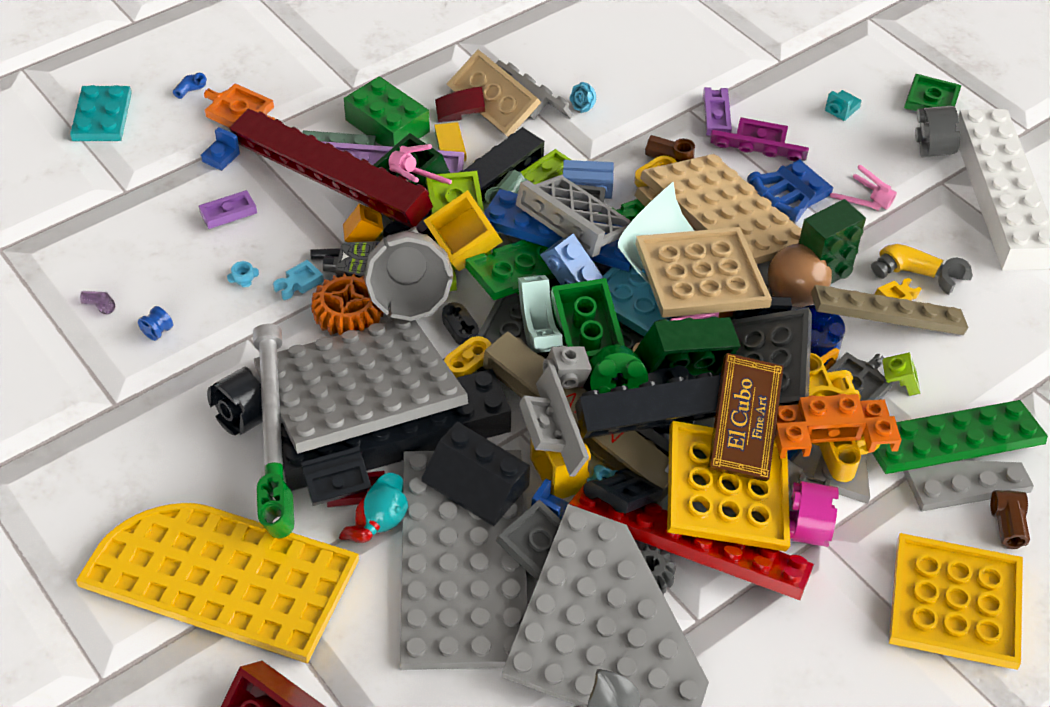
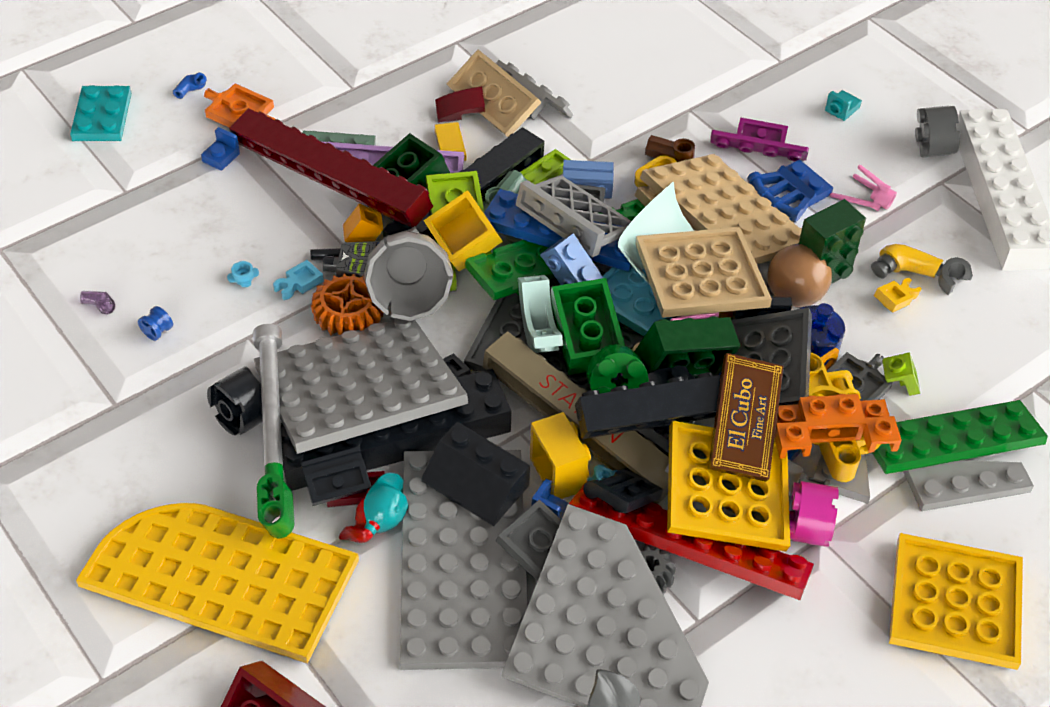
(227, 209): medium lavender plate -> none
(386, 112): green brick -> none
(403, 163): bright pink plant -> none
(456, 326): black beam -> none
(464, 360): yellow plate -> none
(552, 422): light grey bracket -> none
(570, 364): light grey brick -> none
(583, 97): medium azure plate -> none
(717, 110): medium lavender plate -> none
(889, 310): dark tan plate -> none
(931, 92): green plate -> none
(1011, 513): reddish brown piece -> none

